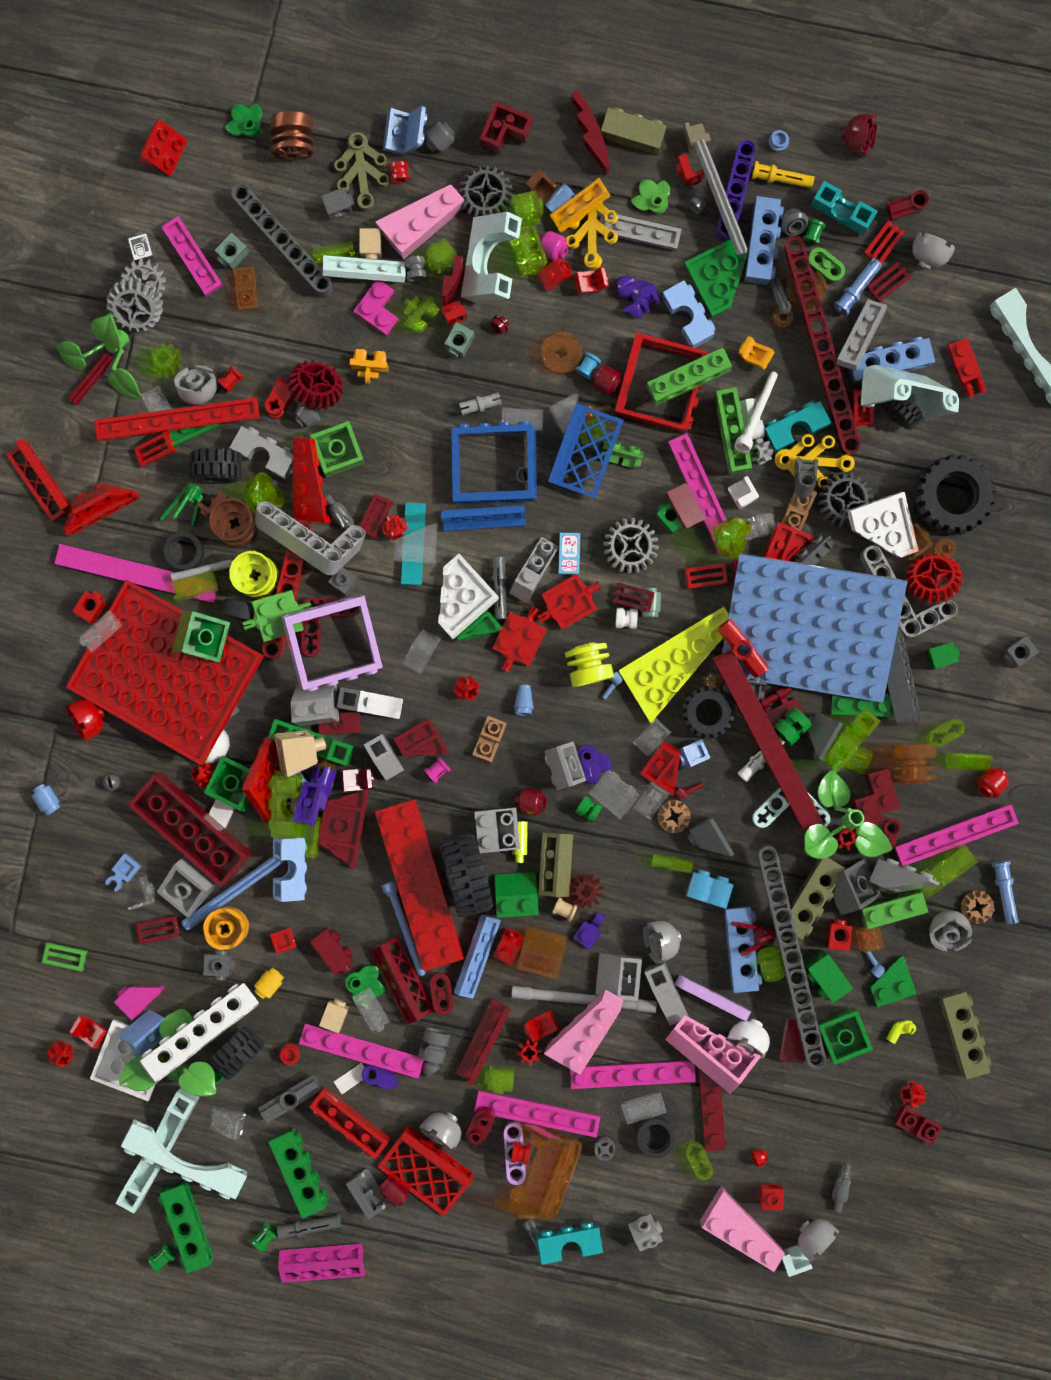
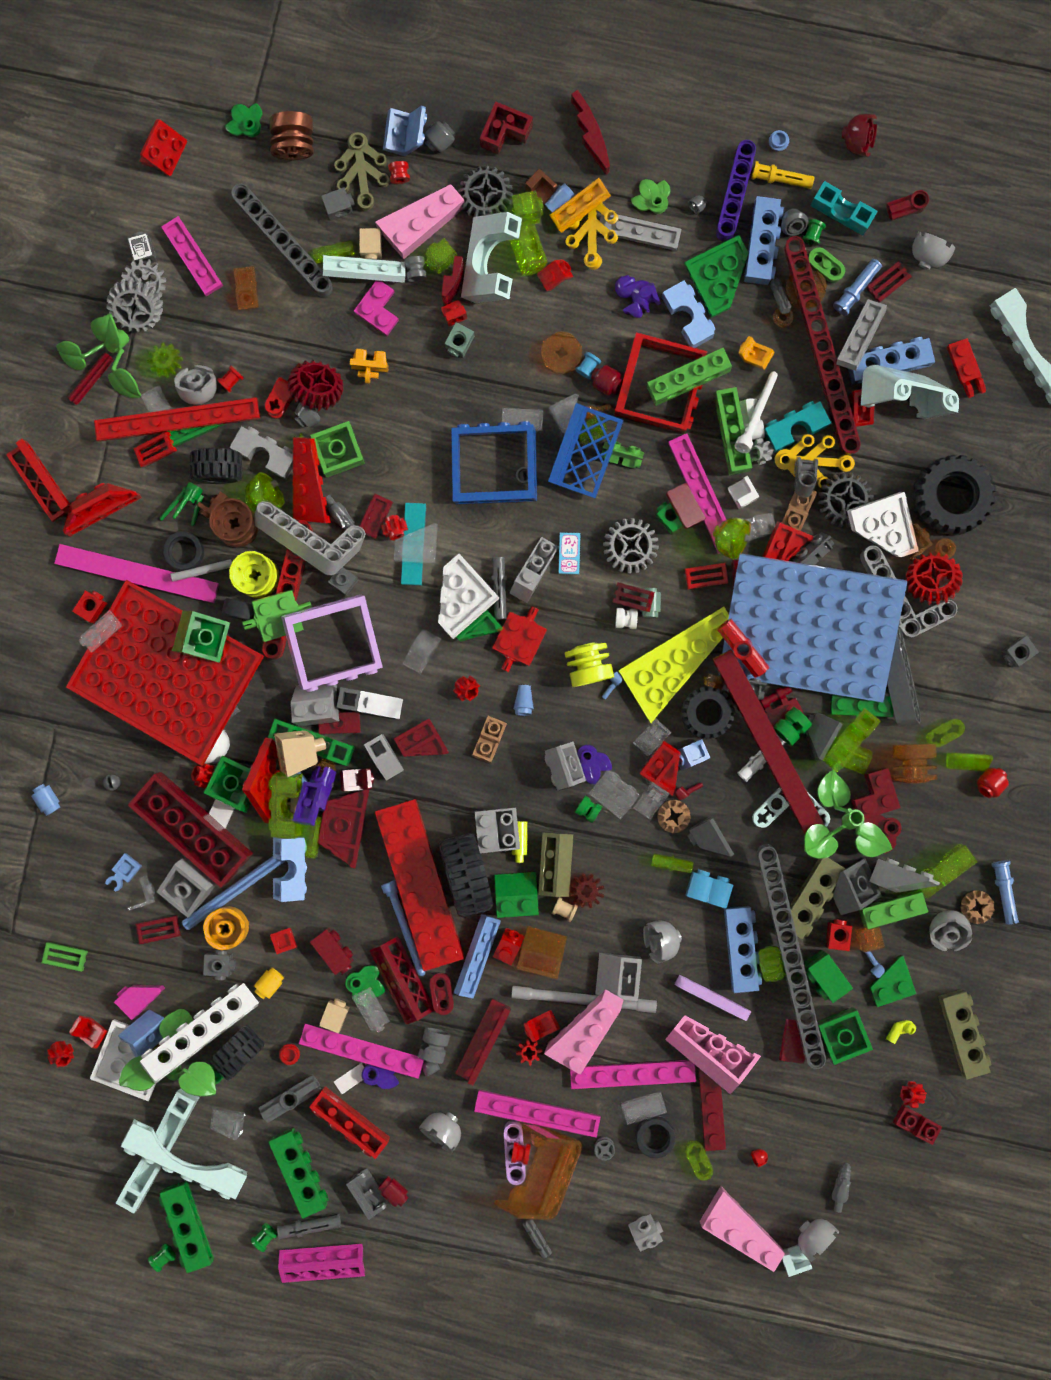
(86, 718): red cylinder -> none
(195, 586): clear neon green panel -> none
(231, 242): sand green brick -> none
(306, 642): dark red beam -> none
(426, 306): clear neon green hips -> none
(437, 770): dark pink bush -> none
(438, 1158): red fence -> none
(480, 403): light grey pin -> none
(480, 1127): dark red plate -> none
(483, 518): blue fence -> none
(499, 324): dark red plate -> none
(500, 1079): clear neon green brick -> none
(531, 801): dark red head -> none
(551, 1243): teal arch -> none
(554, 245): dark pink head -> none
(569, 601): red plate -> none
(588, 932): dark purple plate -> none
(591, 281): red bracket -> none
(633, 130): olive brick -> none
(666, 992): light grey slope -> none
(684, 170): red bracket -> none
(694, 134): dark tan panel -> none
(720, 197): light grey axle -> none
(751, 1036): white cylinder -> none
(762, 936): dark red plant -> none
(770, 1196): red brick -> none
(851, 835): red gear -> none
(894, 229): red tile -> none
(904, 413): black tyre -> none
(942, 655): green brick -> none
(956, 835): dark pink plate -> none

